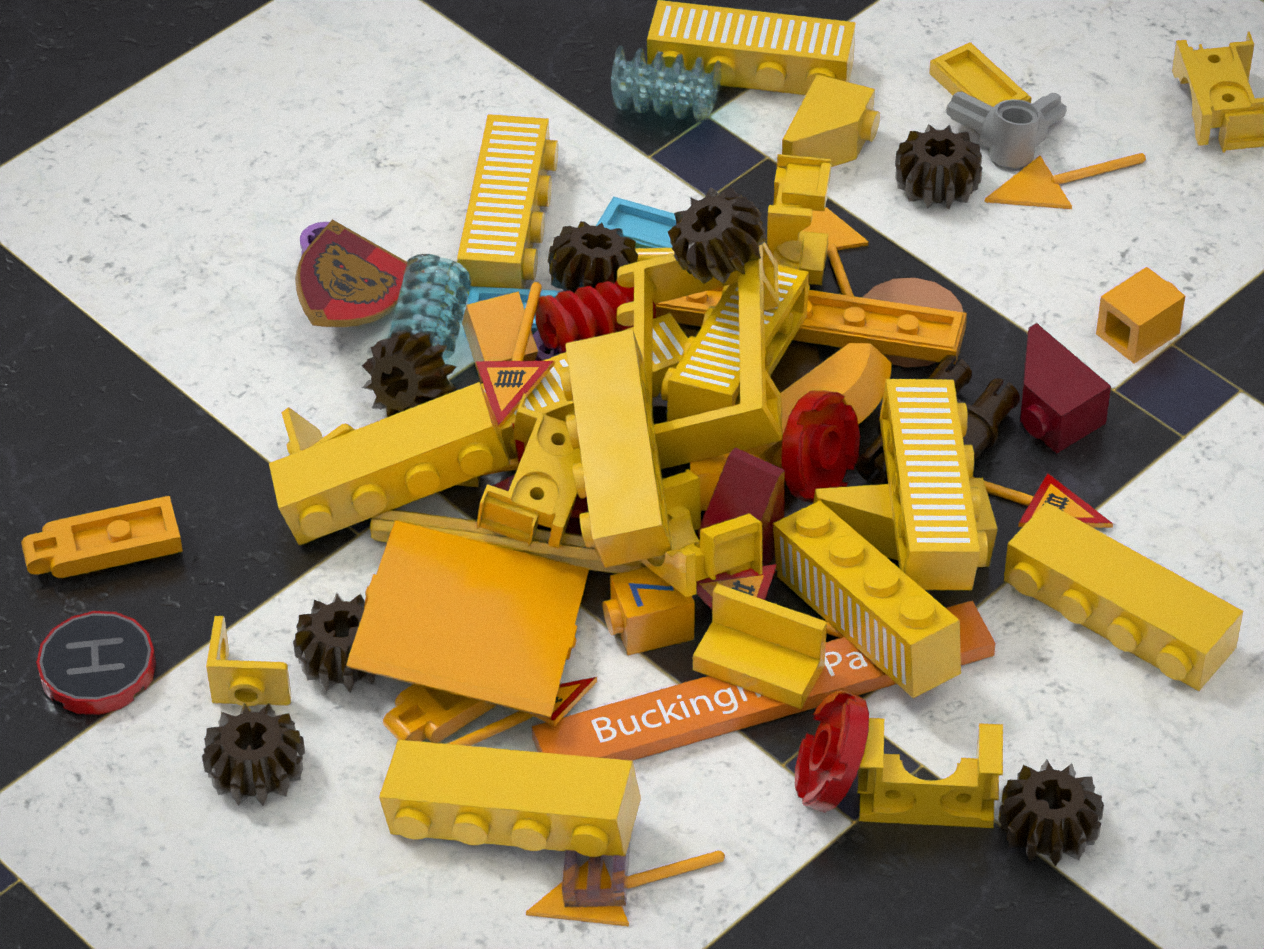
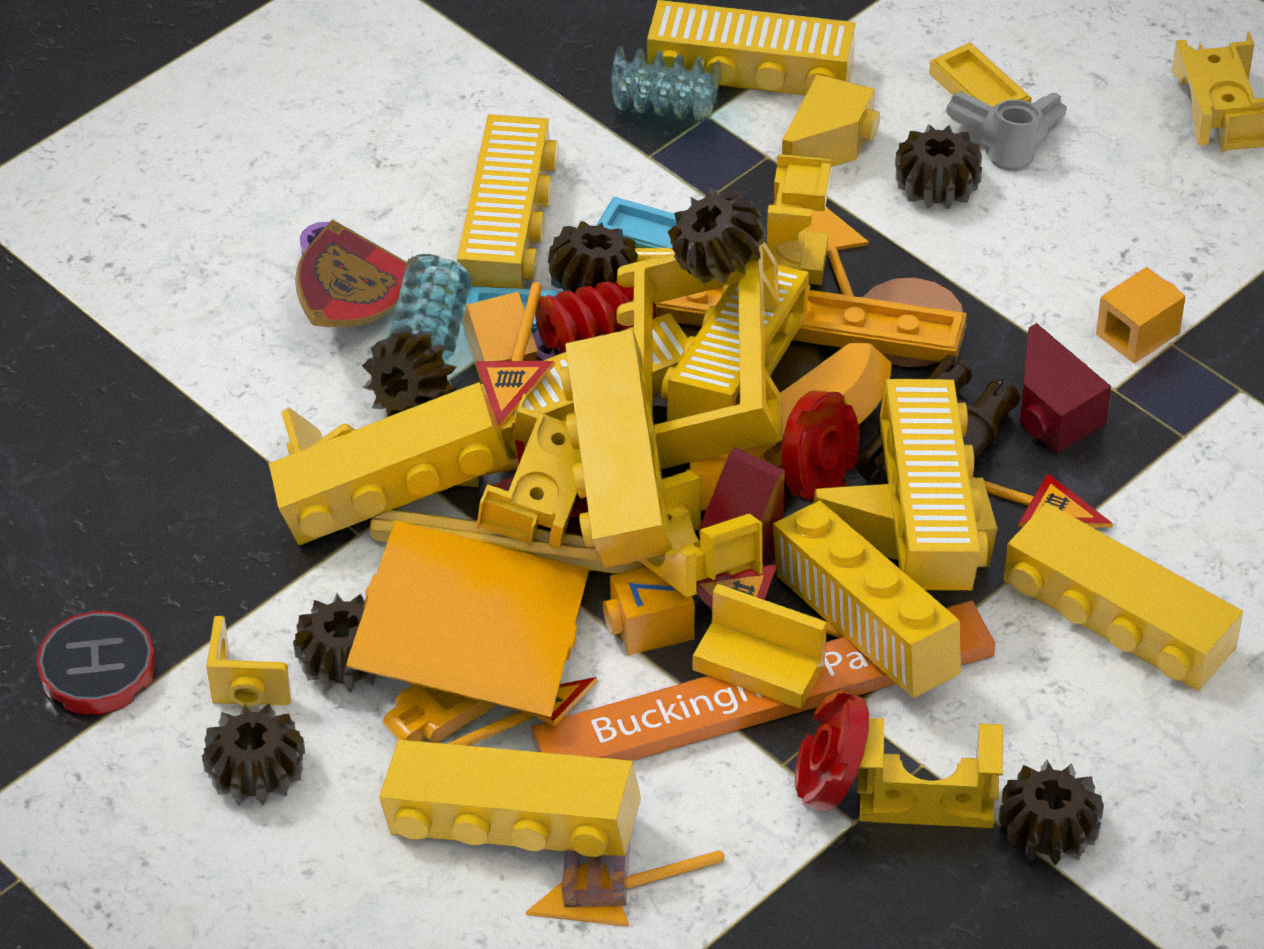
(103, 539): light orange hinge -> none
(1039, 188): light orange piece -> none

